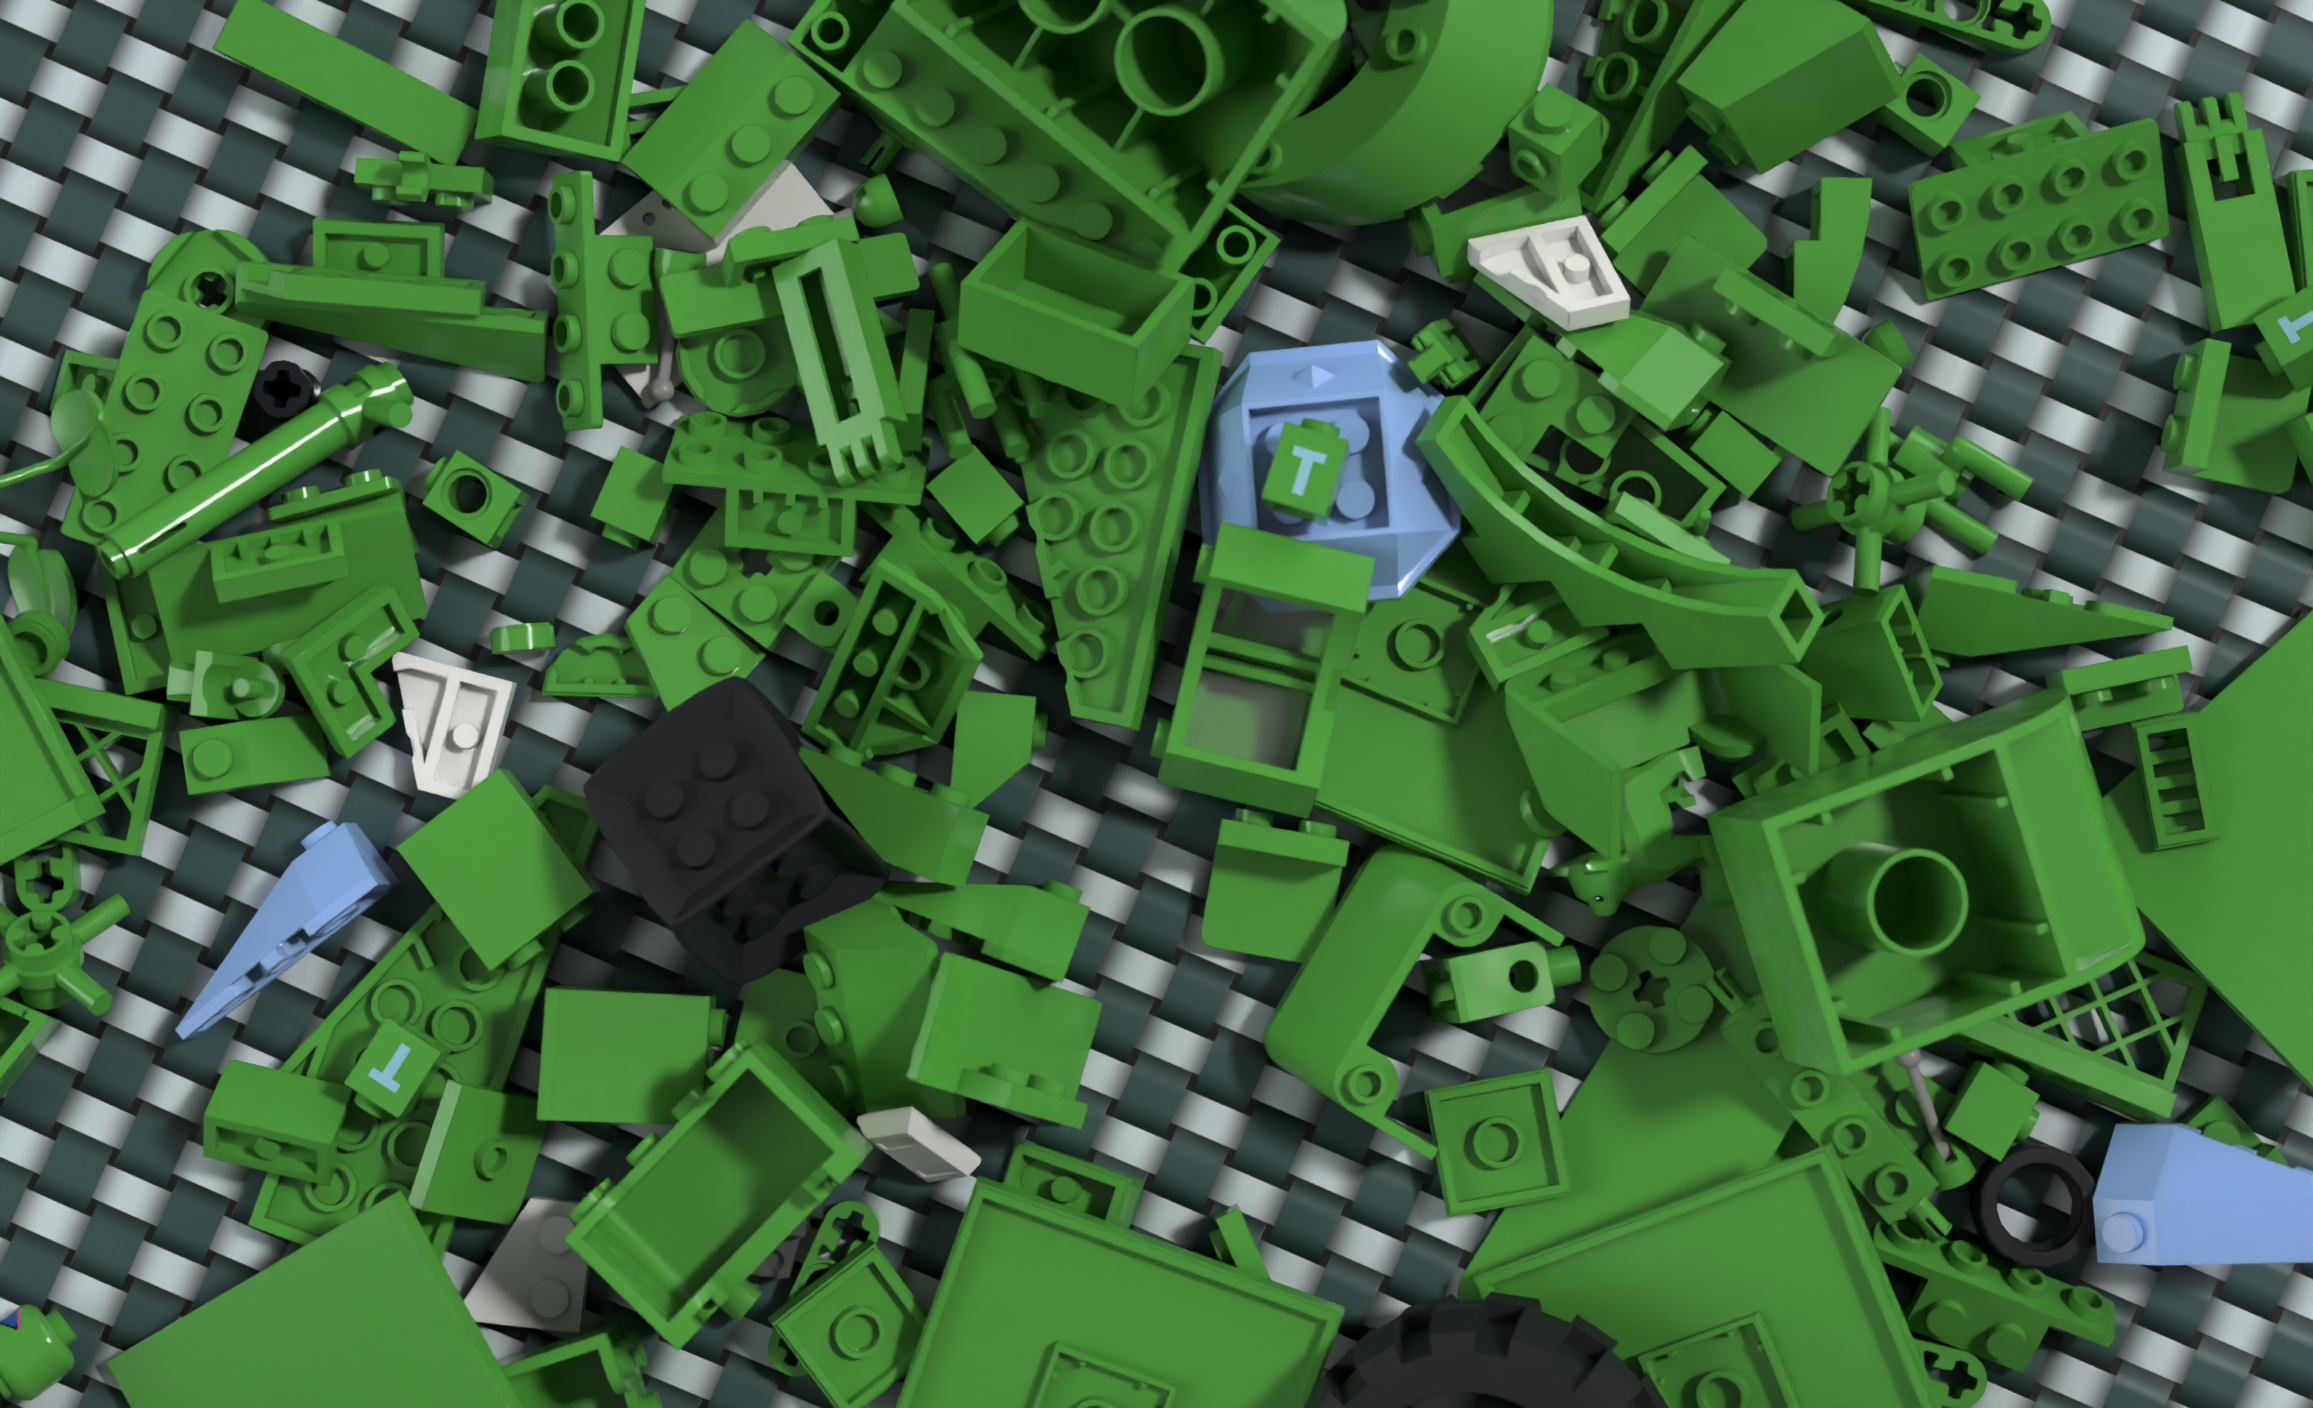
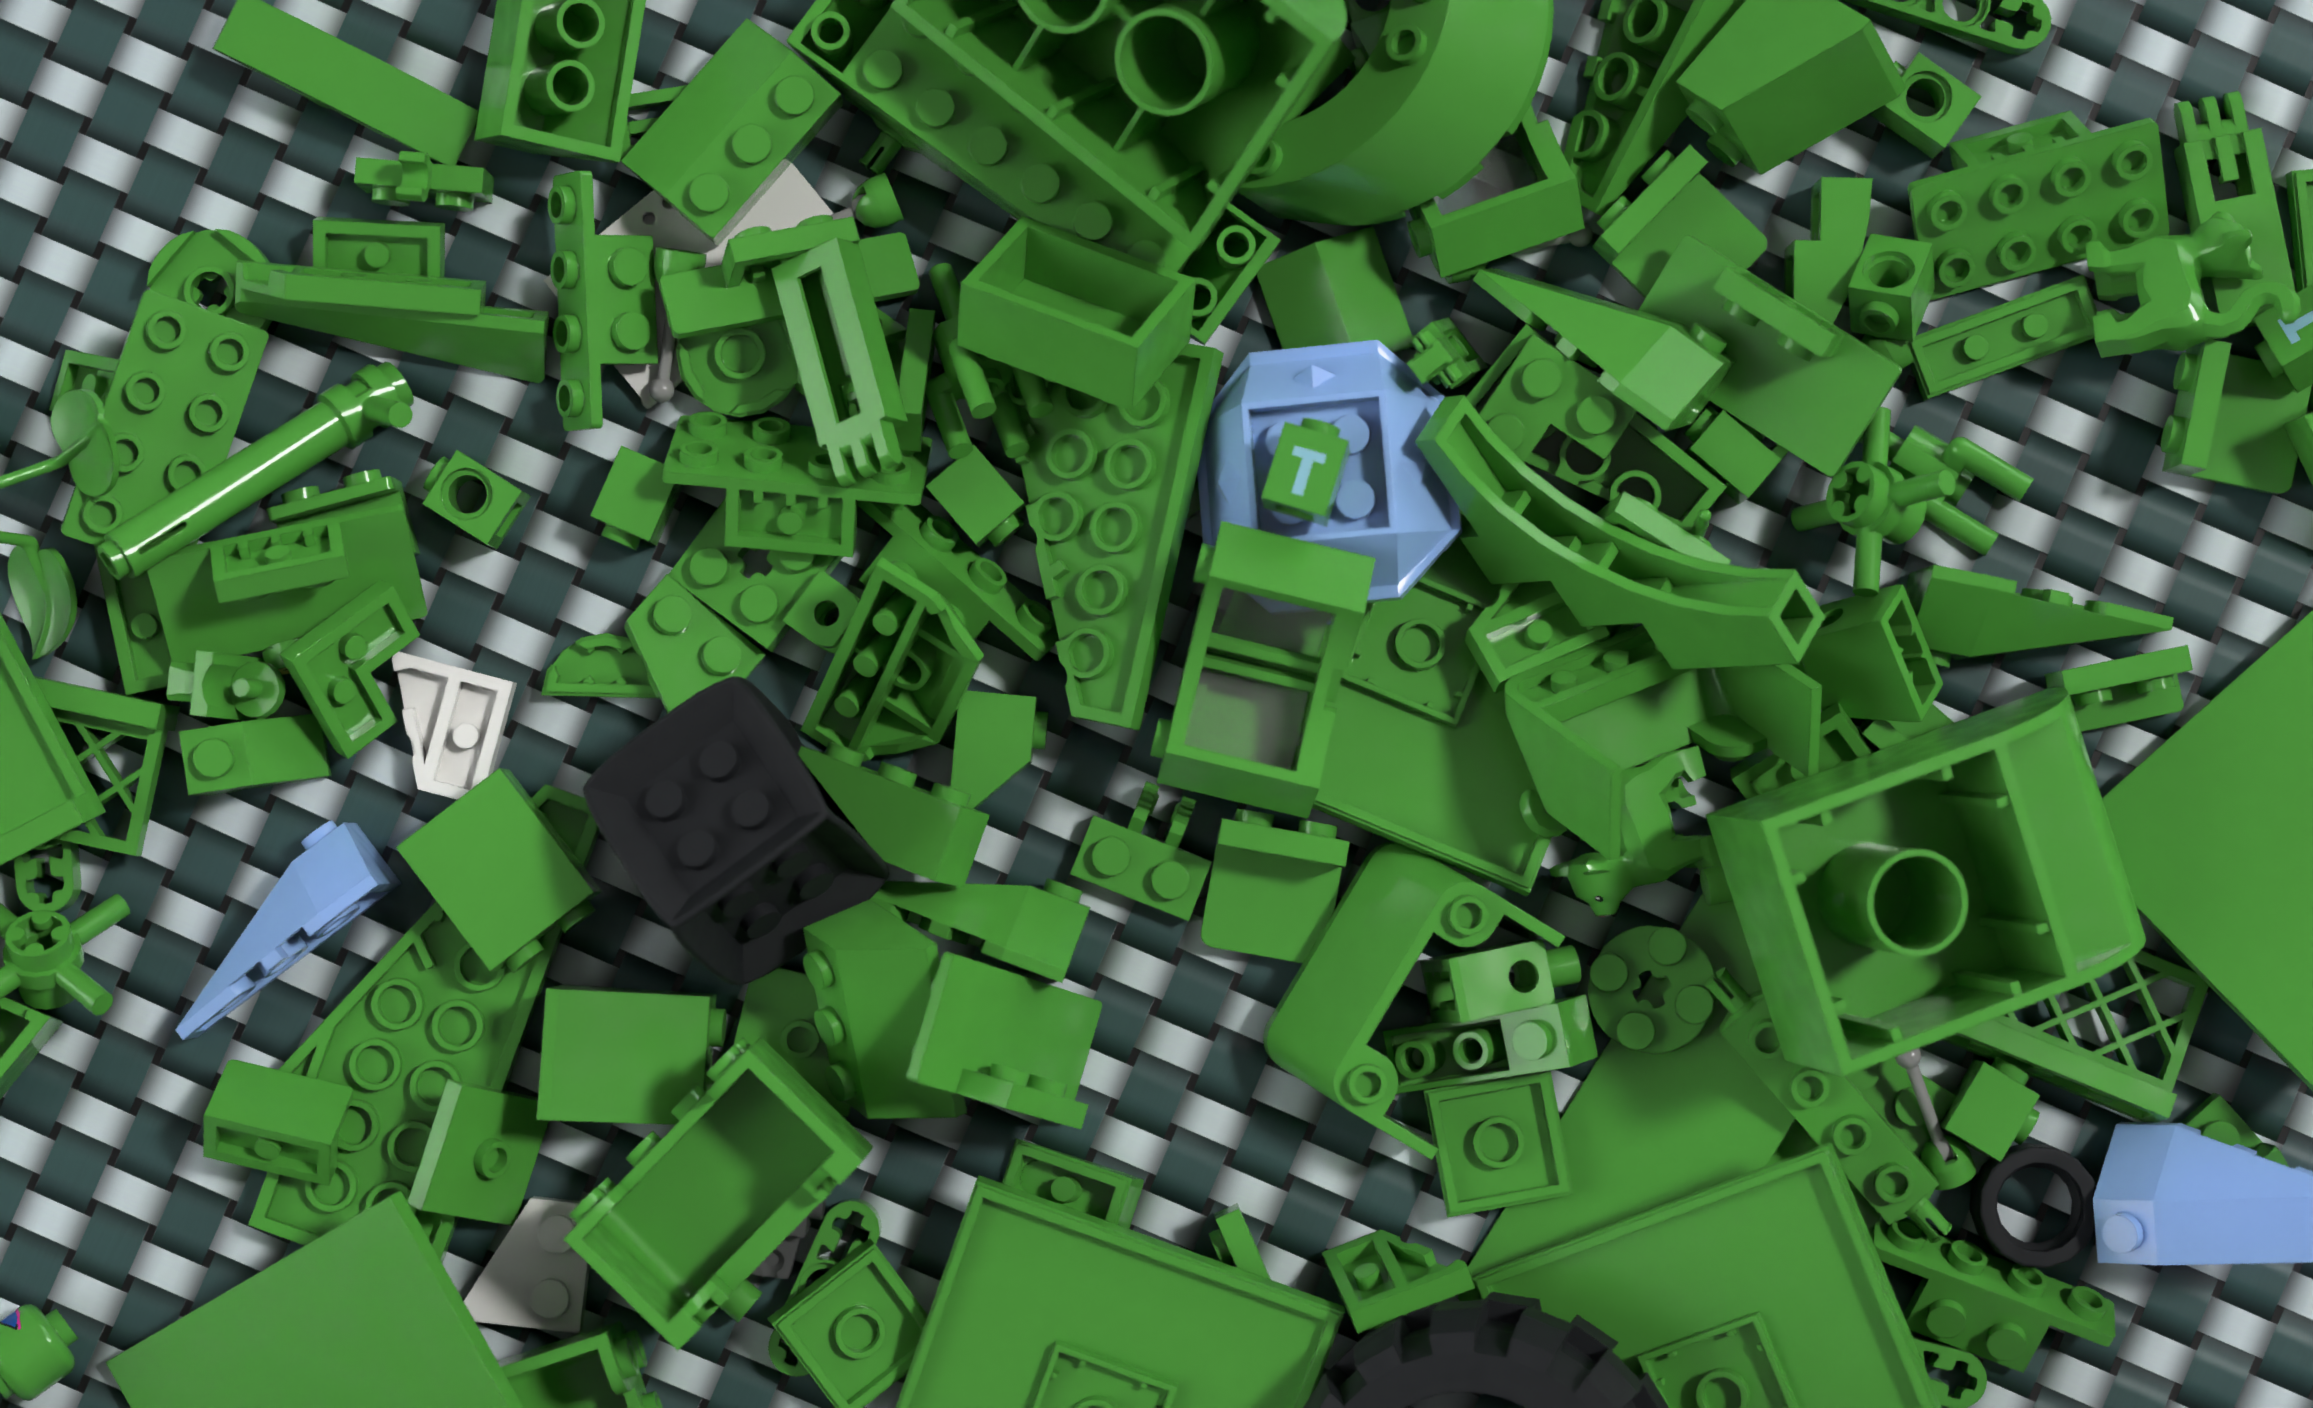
(40, 640): bright green tile -> none
(278, 375): black bush -> none
(396, 1068): bright green brick -> none
(522, 638): bright green tile -> none
(918, 1144): white tile -> none
(1143, 866): none -> bright green hinge
(1335, 294): none -> bright green slope
(1390, 1278): none -> bright green wing
(1492, 1047): none -> bright green slope
(1555, 142): bright green brick -> none
(1556, 271): white wing -> none
(1891, 287): none -> bright green brick
(2003, 337): none -> bright green tile
(2163, 726): bright green slope -> none
(2167, 281): none -> bright green animal

